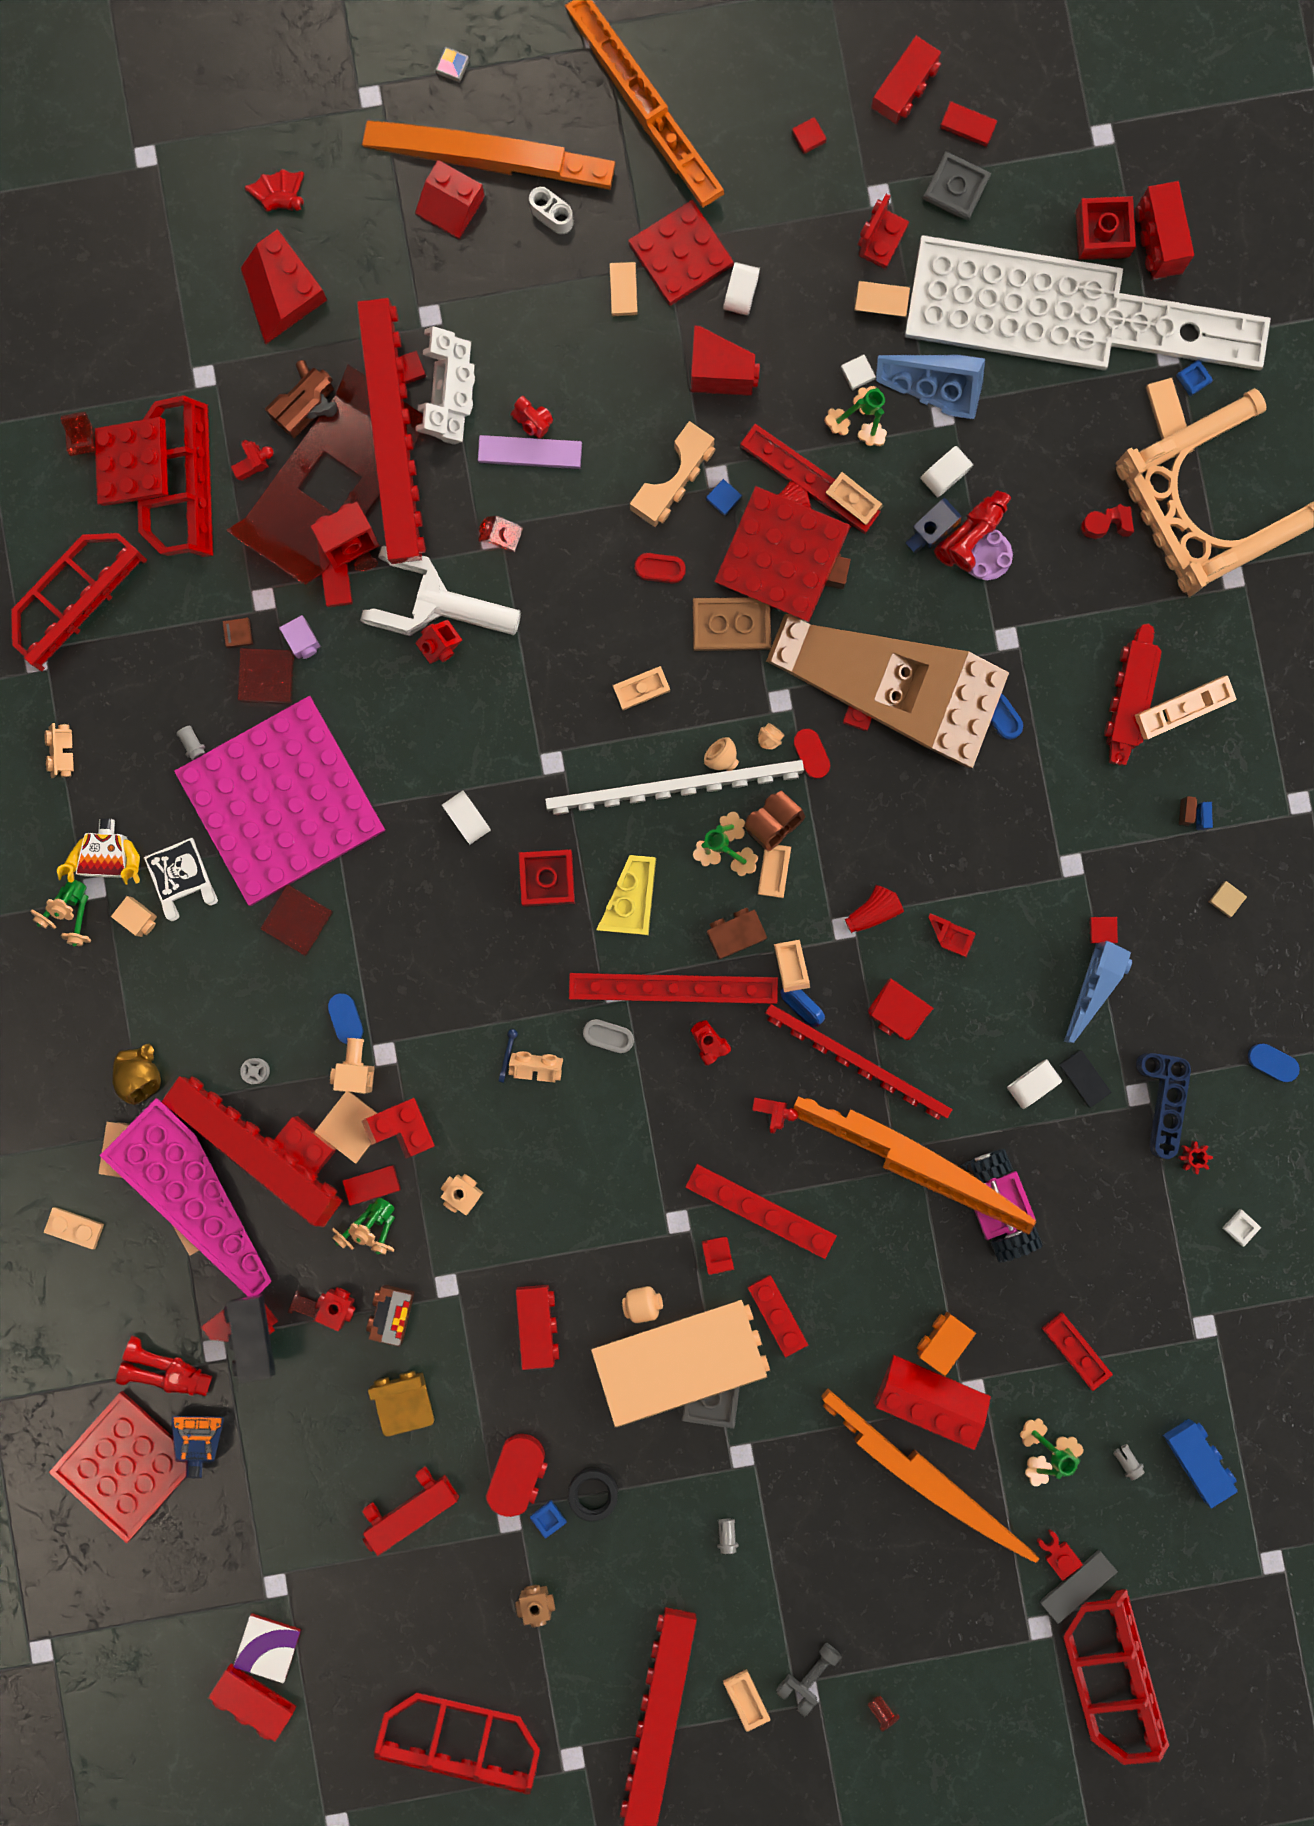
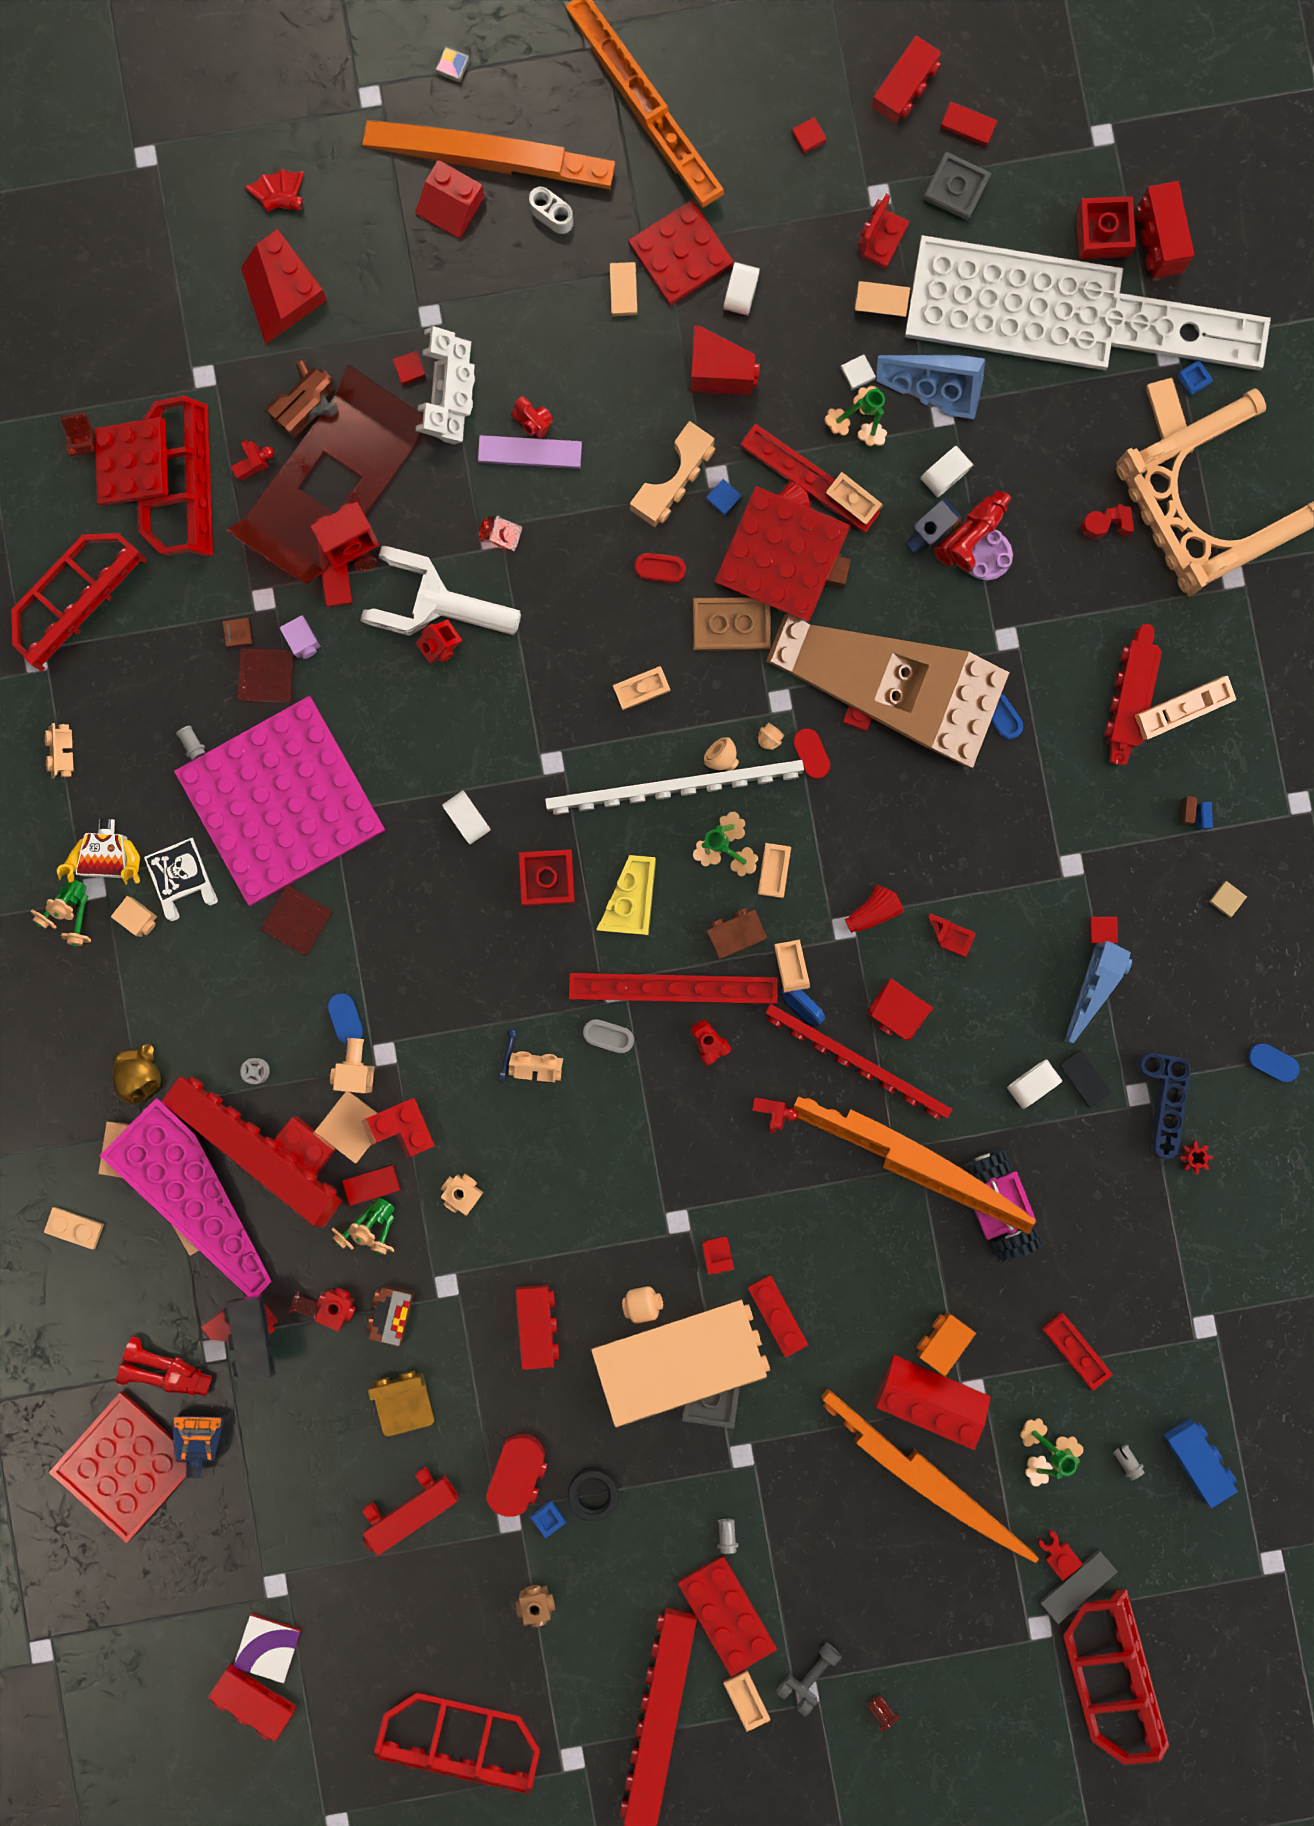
(390, 430): red brick -> none
(727, 1615): none -> red plate
(761, 1211): red plate -> none
(774, 820): copper brick -> none
(1241, 1227): white tile -> none

